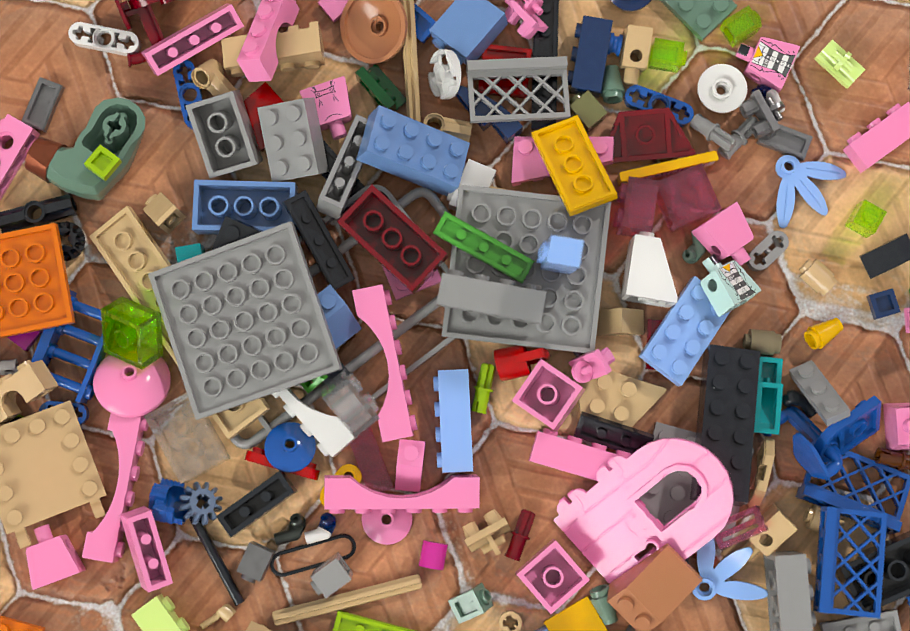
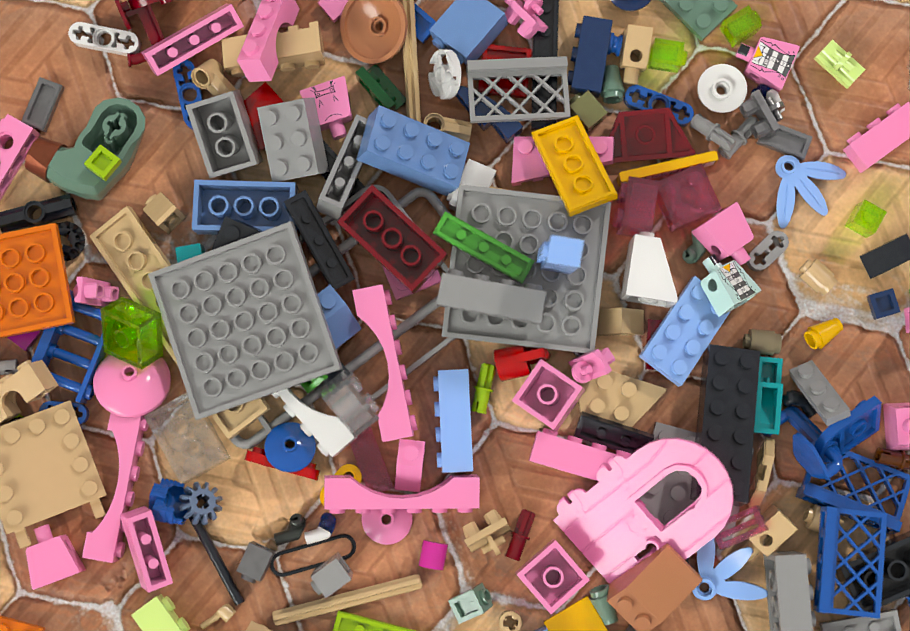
(94, 292): none -> bright pink hips
(256, 503): black brick -> none

